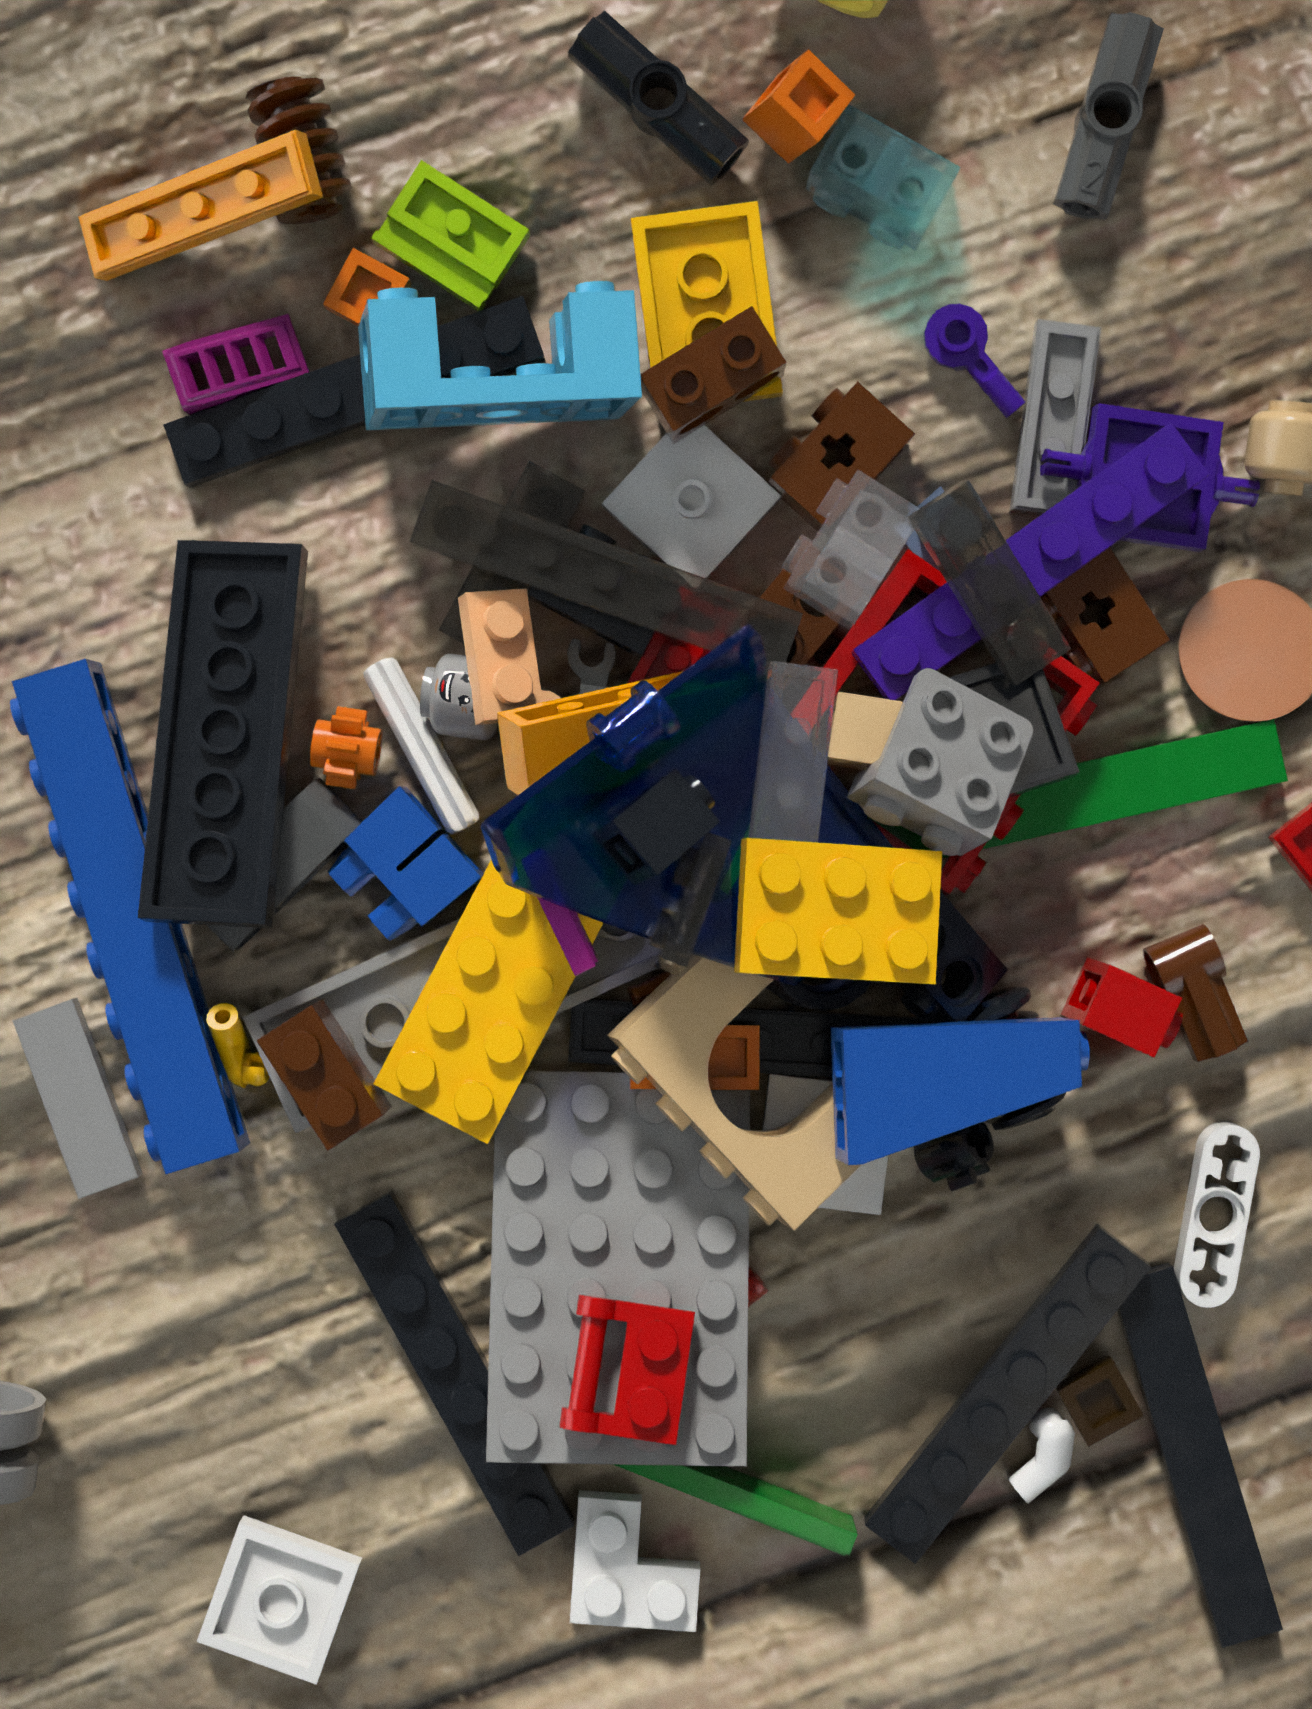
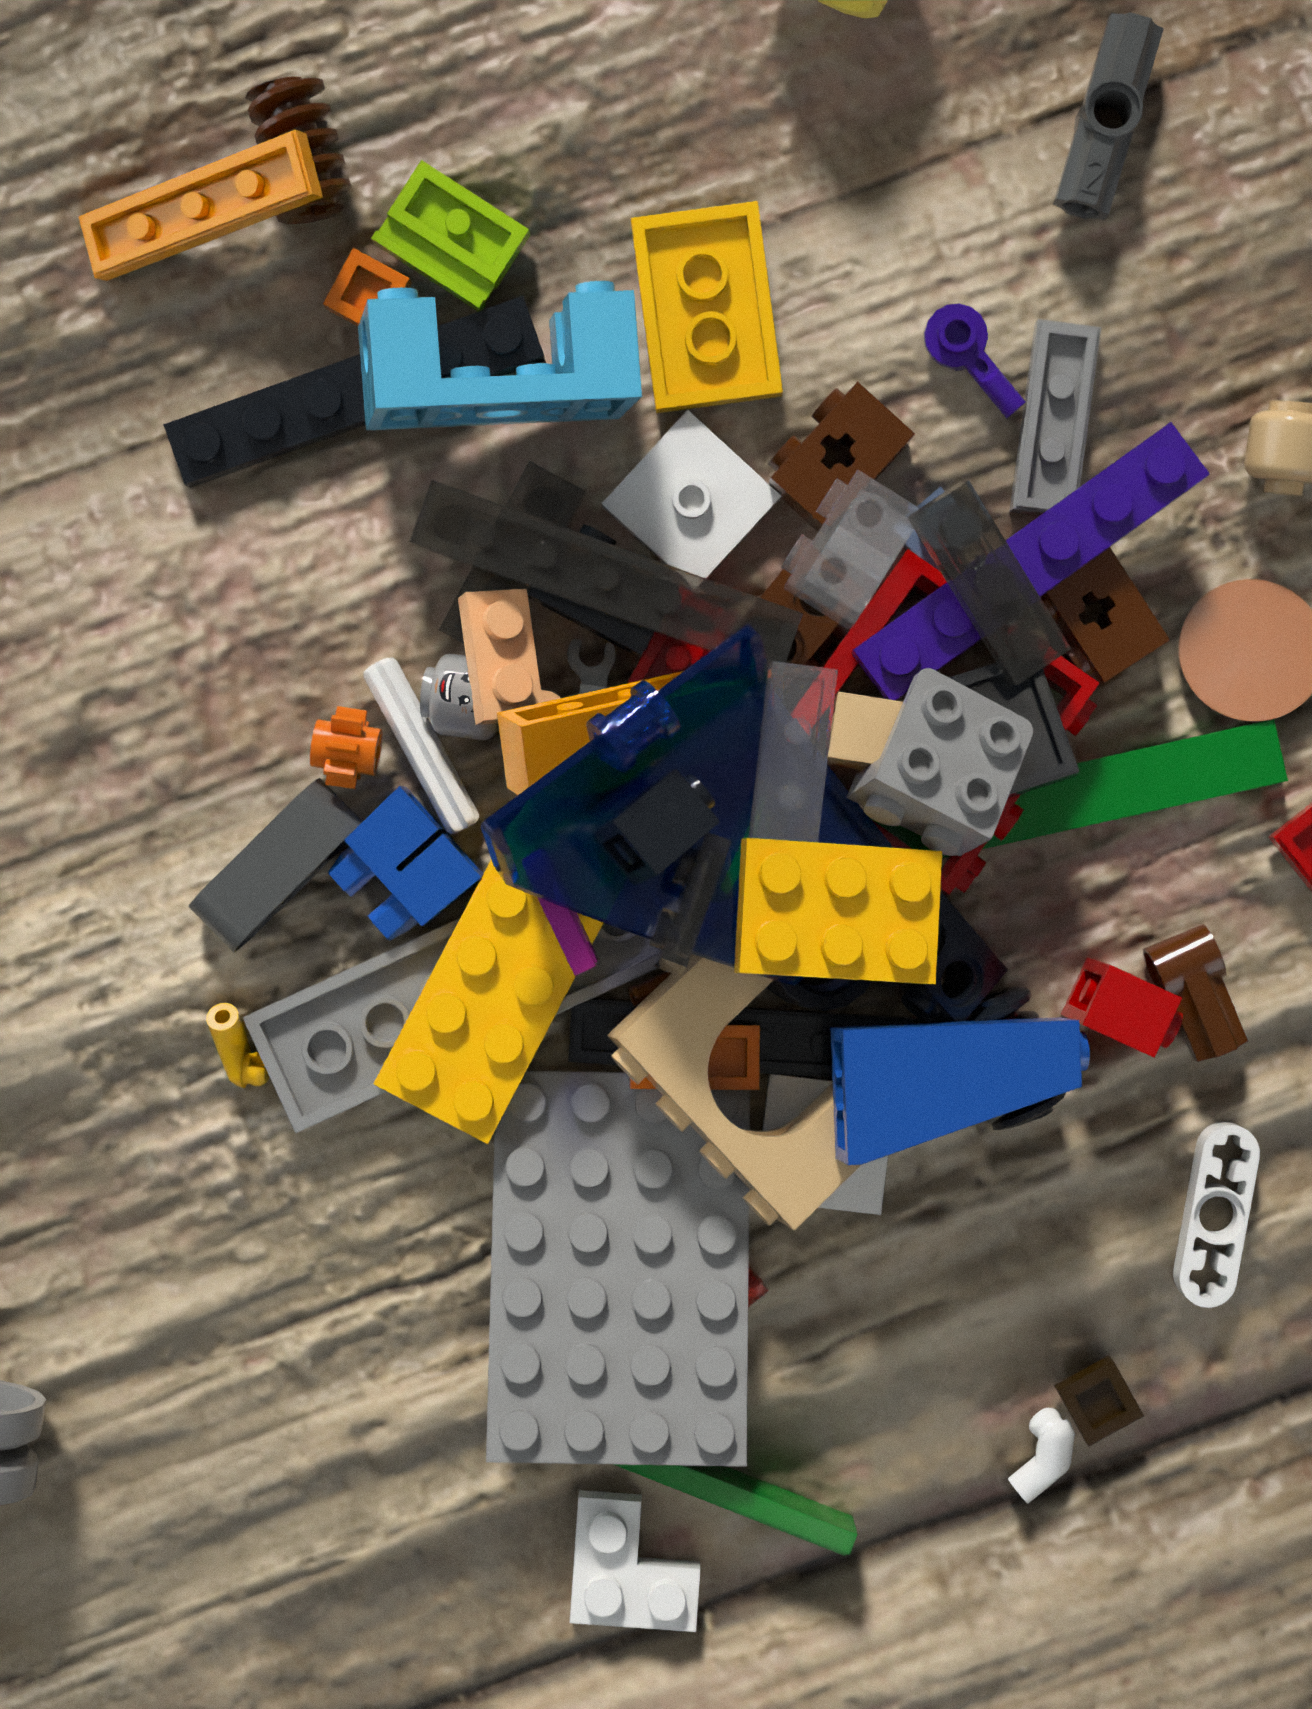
(77, 1097): light grey tile -> none
(145, 964): blue brick -> none
(205, 349): magenta slope -> none
(223, 734): black plate -> none
(279, 1599): white plate -> none
(324, 1074): reddish brown brick -> none
(448, 1365): black plate -> none
(629, 70): black piece -> none
(650, 1370): red plate -> none
(712, 374): reddish brown brick -> none
(798, 107): orange brick -> none
(880, 179): clear light blue brick -> none
(956, 1156): black gear -> none
(1006, 1393): black plate -> none
(1121, 429): dark purple plate -> none
(1197, 1459): black tile -> none

